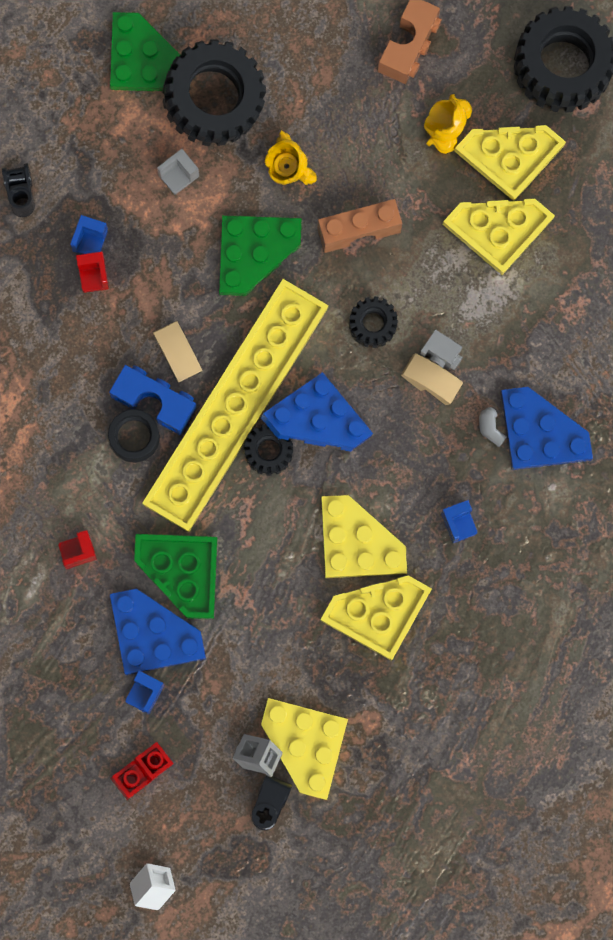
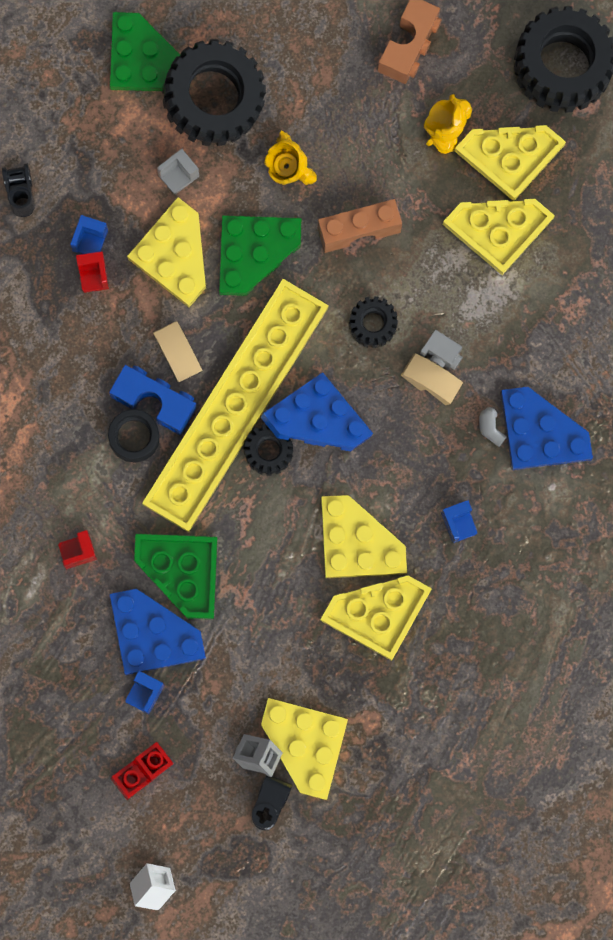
(174, 253): none -> light yellow plate

